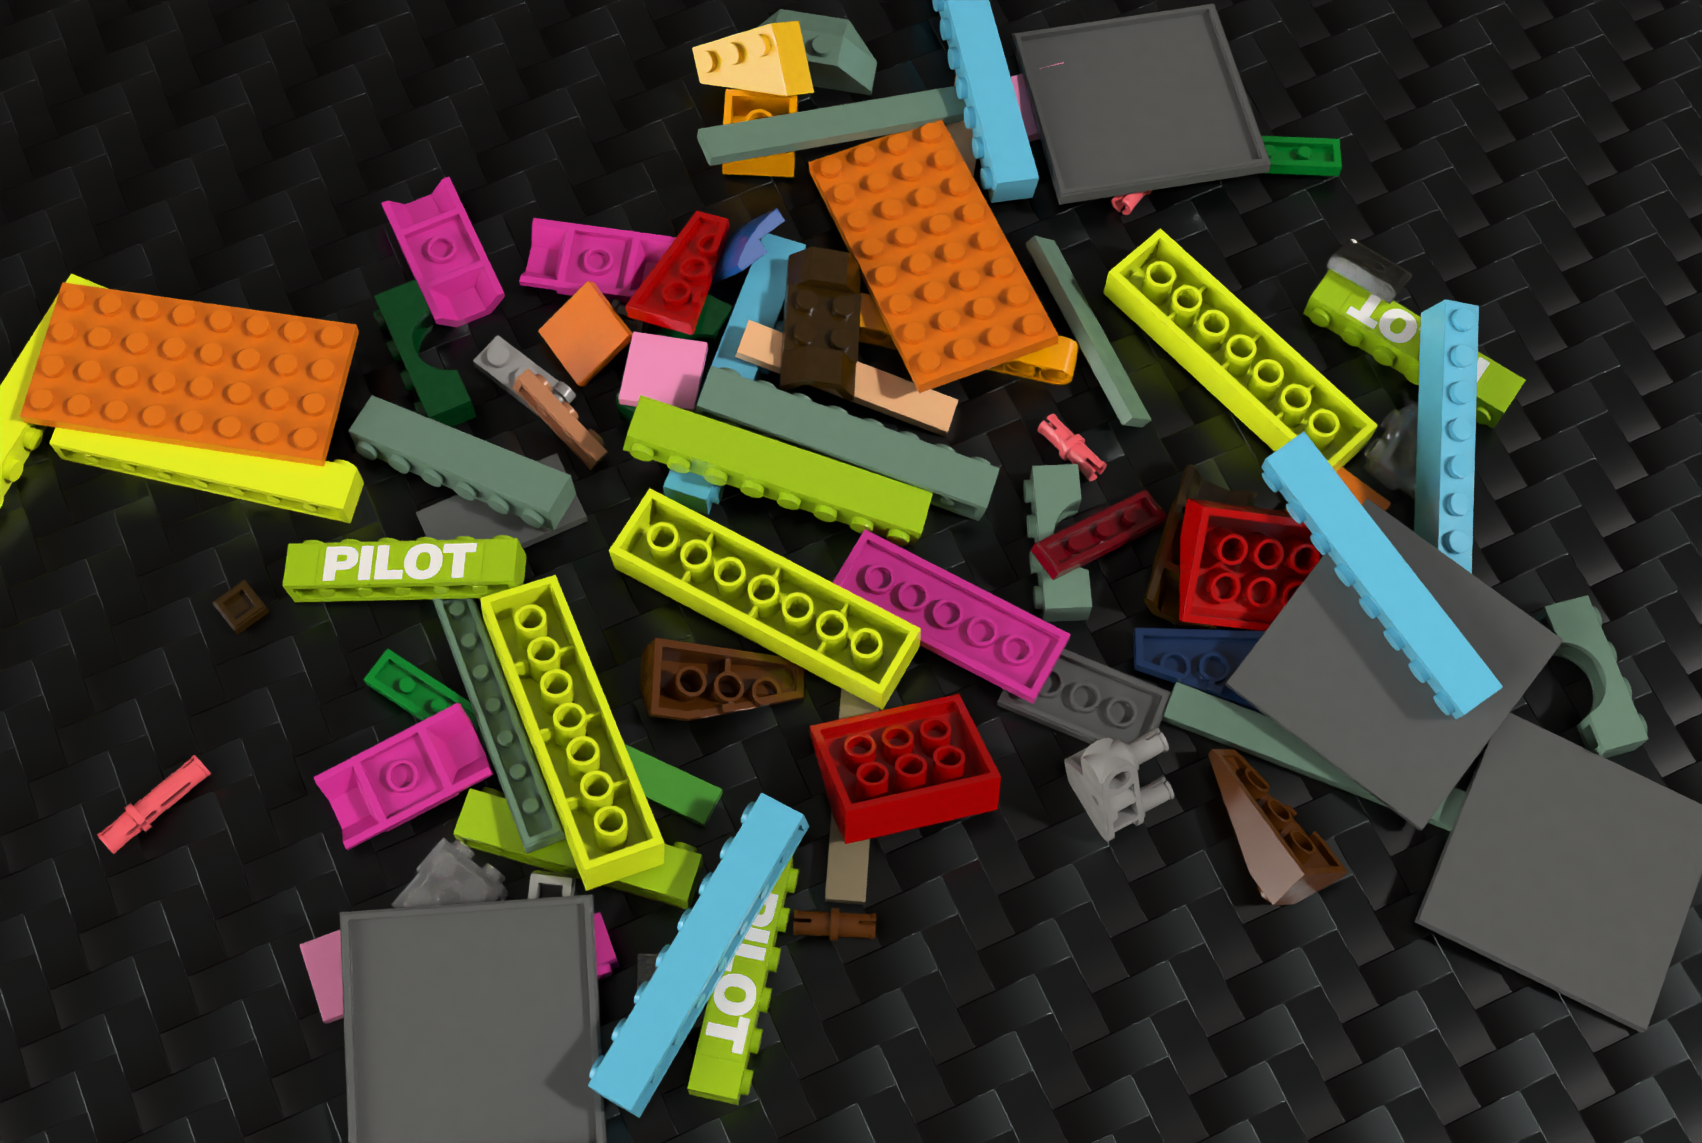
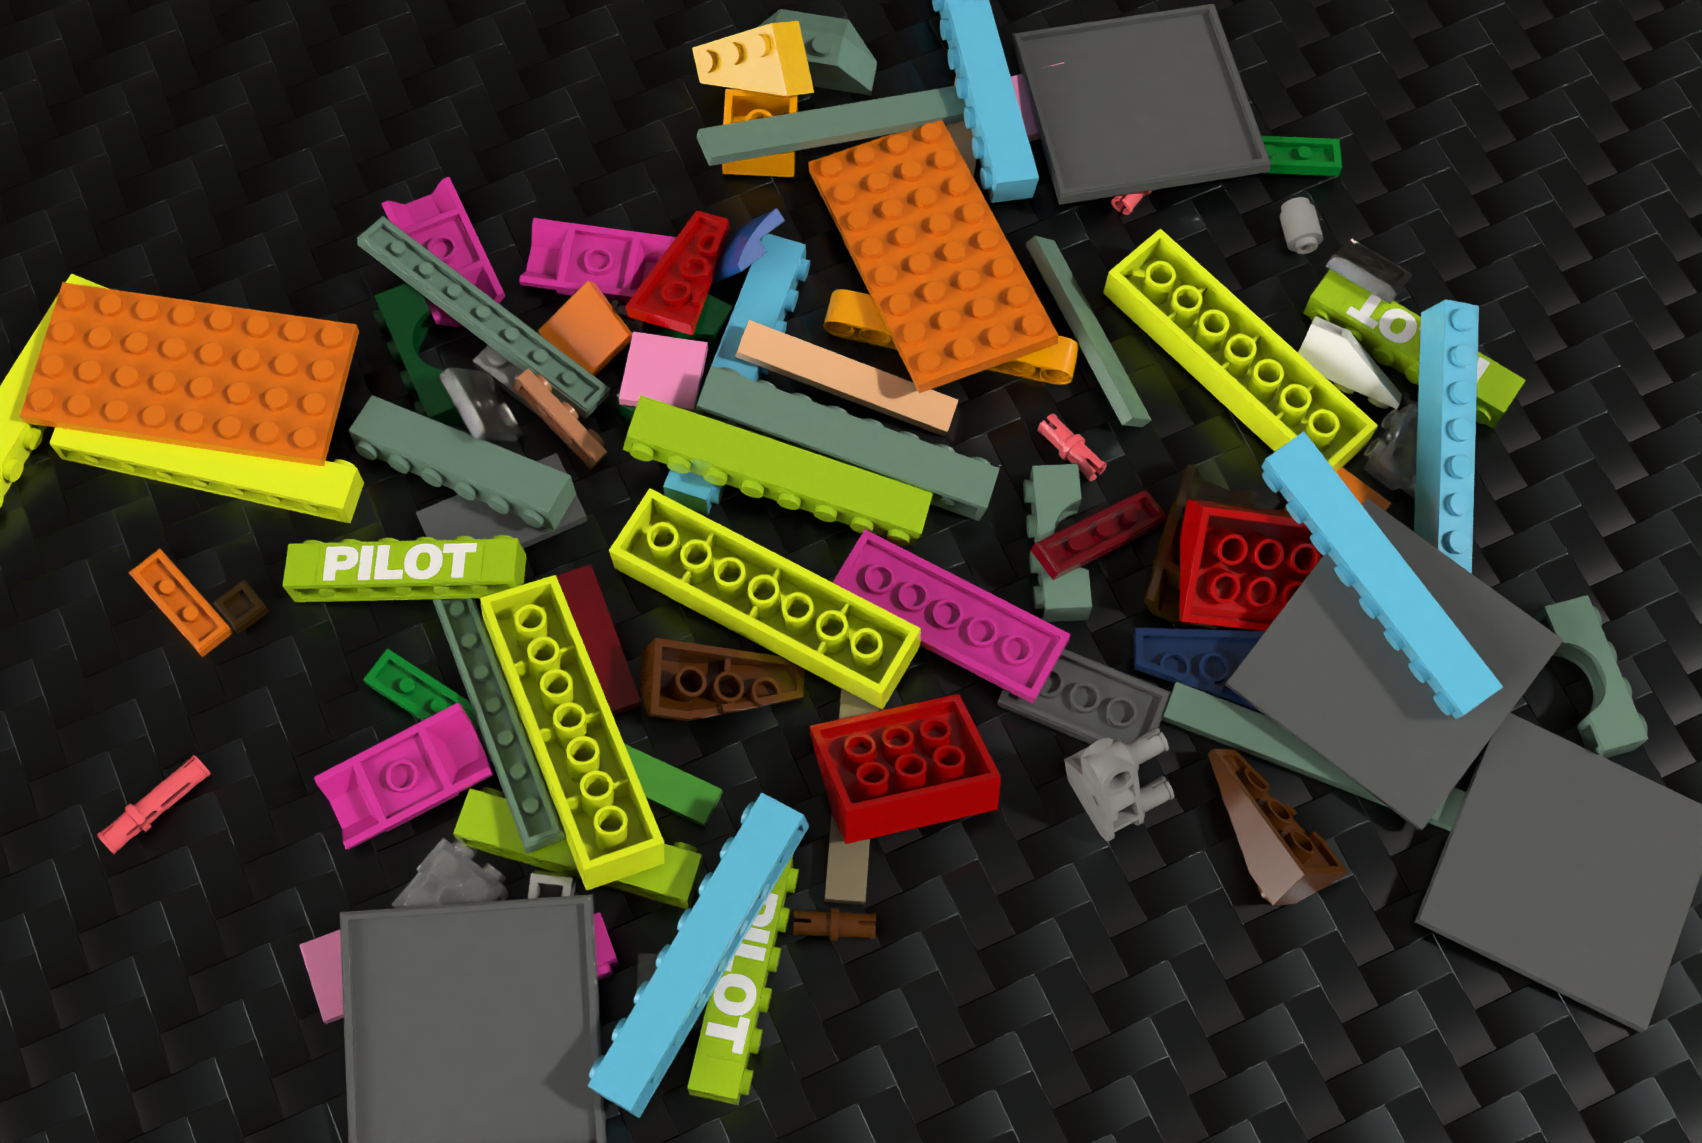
(181, 602): none -> orange tile
(481, 404): none -> clear smoke tile
(482, 315): none -> sand green tile
(599, 638): none -> dark red tile
(821, 321): dark brown piece -> none
(1300, 225): none -> light grey brick
(1347, 364): none -> white slope

